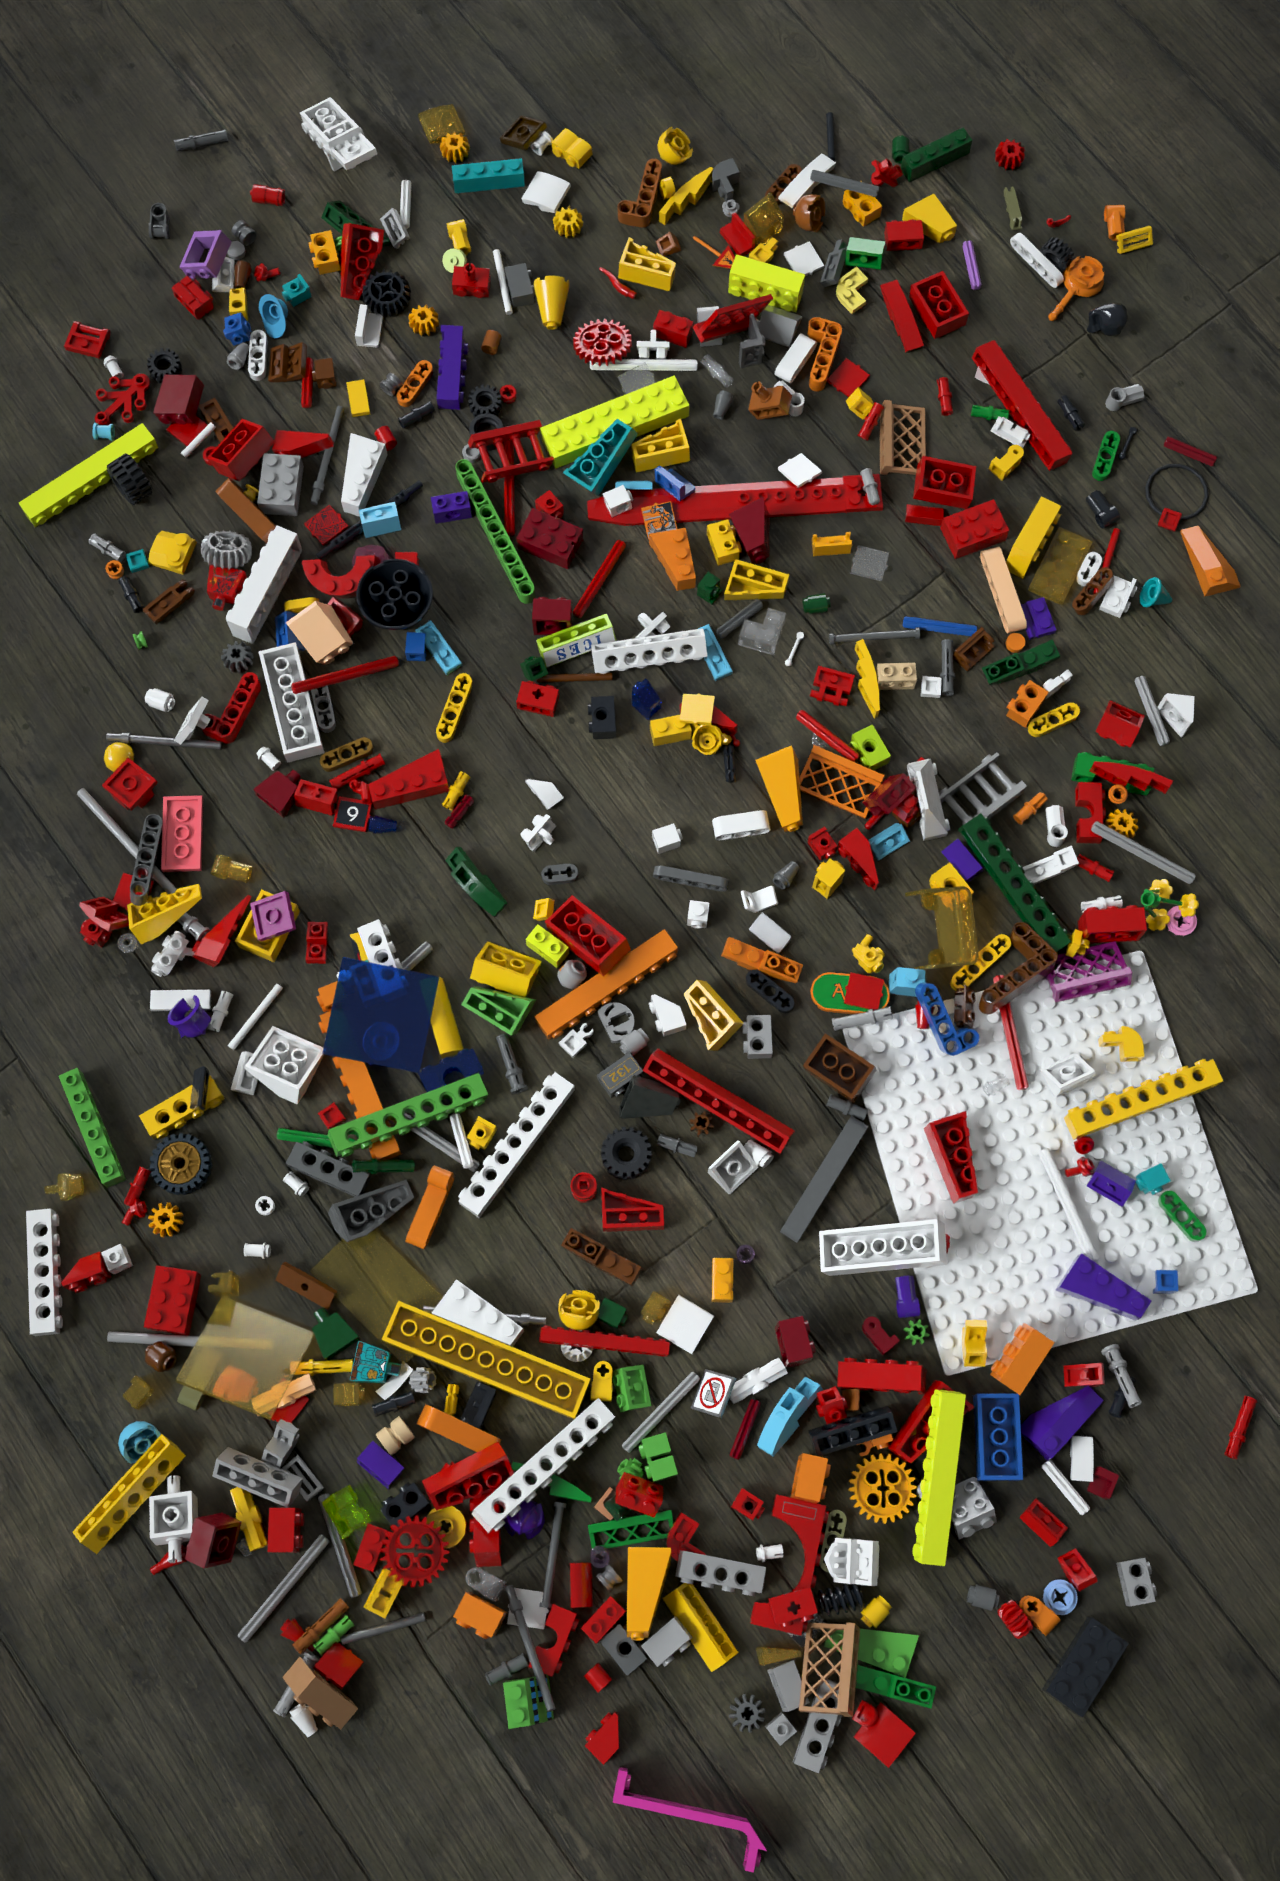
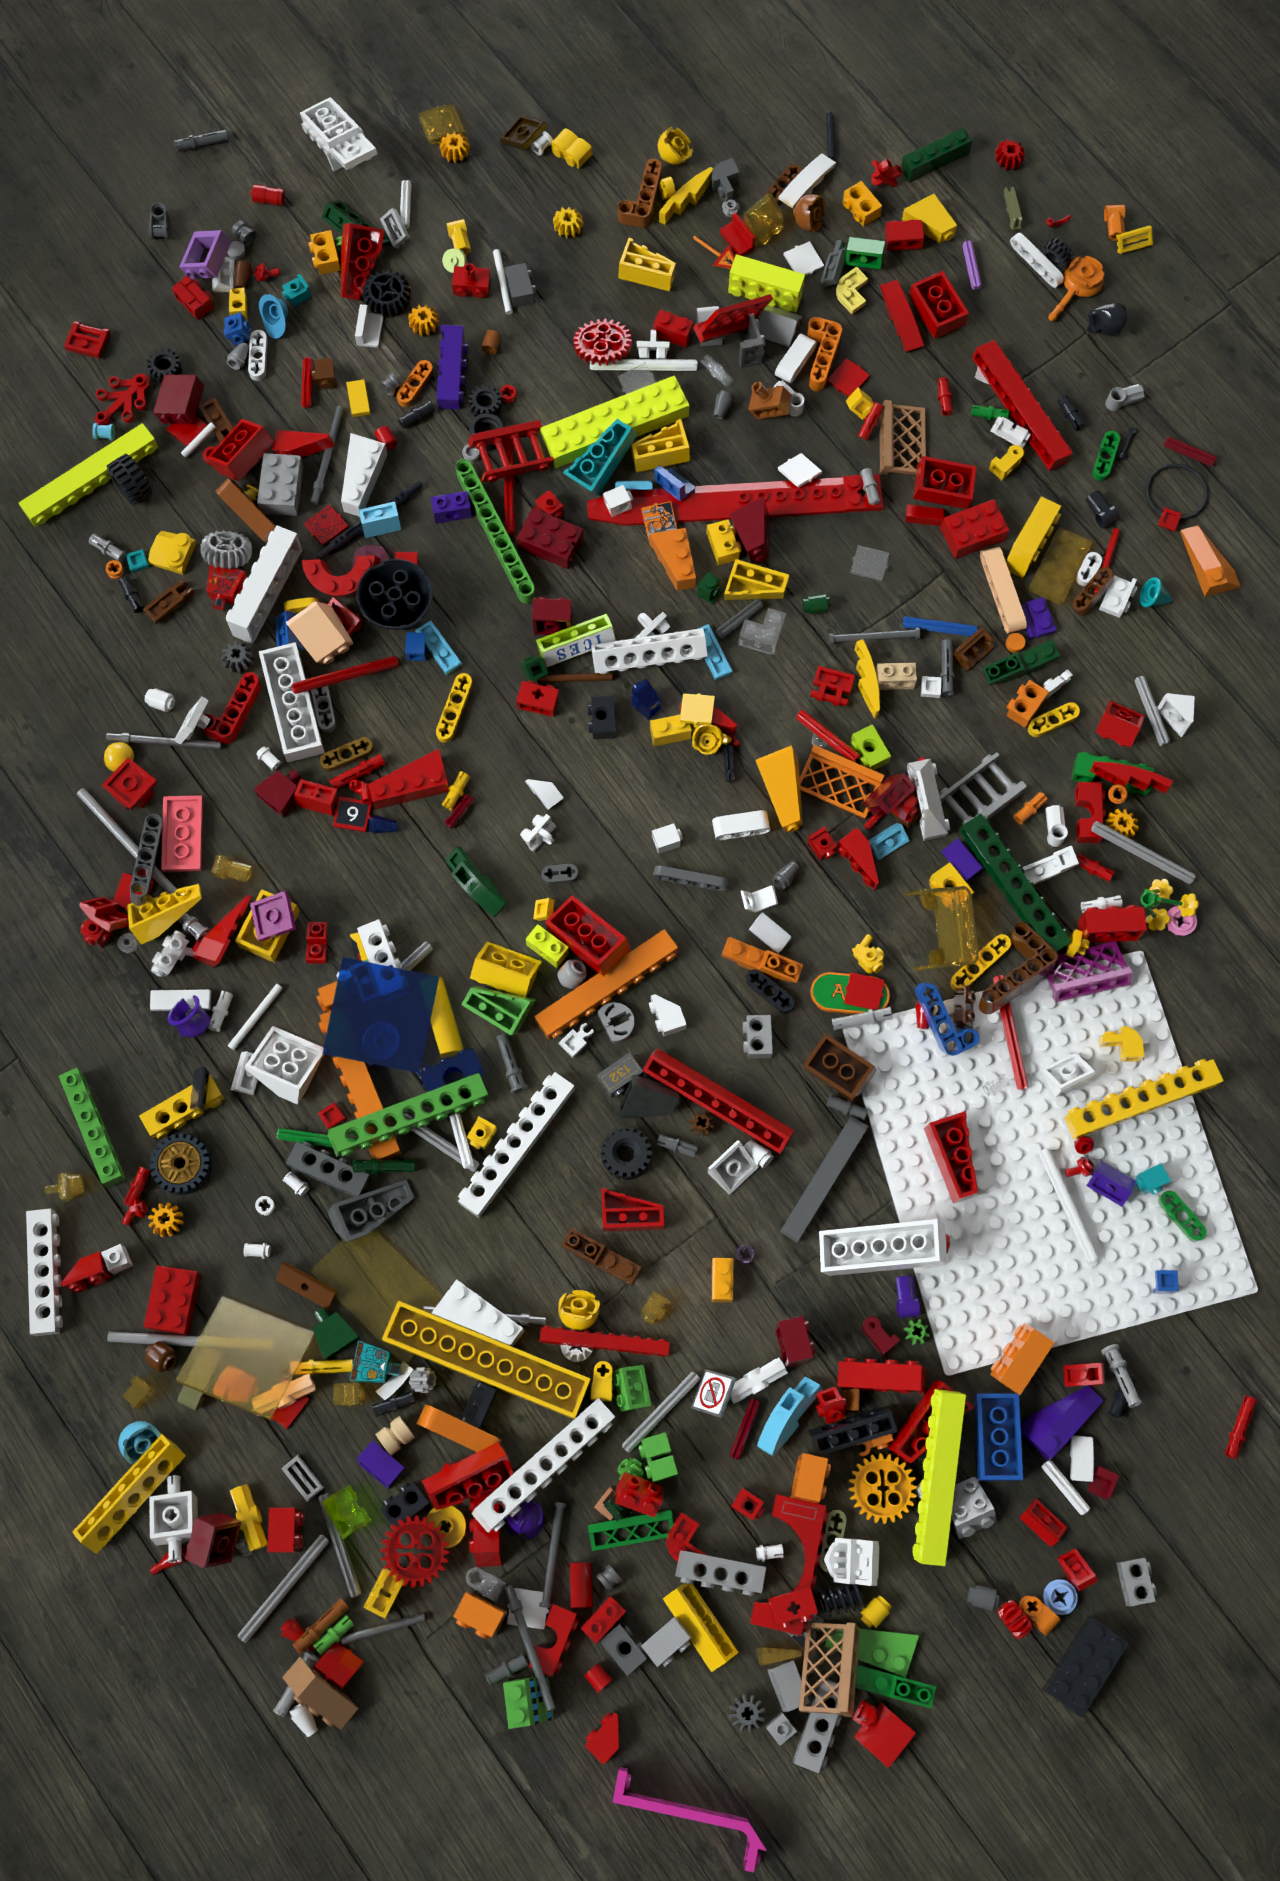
(112, 364): white pin -> none
(140, 640): bright green bush -> none
(227, 1286): clear yellow hinge -> none
(257, 1477): light grey brick -> none
(281, 1444): light grey brick -> none
(287, 363): reddish brown slope -> none
(369, 1548): red plate -> none
(430, 1208): orange beam -> none
(451, 1399): yellow axle -> none
(488, 175): teal brick -> none
(546, 192): white slope -> none
(551, 299): yellow cone -> none
(560, 1487): green slope -> none
(583, 1187): red wheel -> none
(599, 578): red axle -> none
(603, 1552): clear purple bush -> none
(612, 1313): dark green brick -> none
(624, 290): red animal -> none
(634, 1042): light grey brick -> none
(646, 1581): light orange slope -> none
(668, 244): dark orange slope -> none
(685, 1324): white slope -> none
(698, 914): white brick -> none
(713, 1015): yellow wedge -> none
(764, 253): yellow plate -> none
(800, 636): white hinge -> none
(828, 877): yellow brick -> none
(831, 545): light orange hinge -> none
(844, 183): dark grey axle -> none
(900, 147): dark green brick -> none
(906, 981): medium azure torso -> none
(974, 1343): yellow brick -> none
(1101, 1288): dark purple wedge -> none

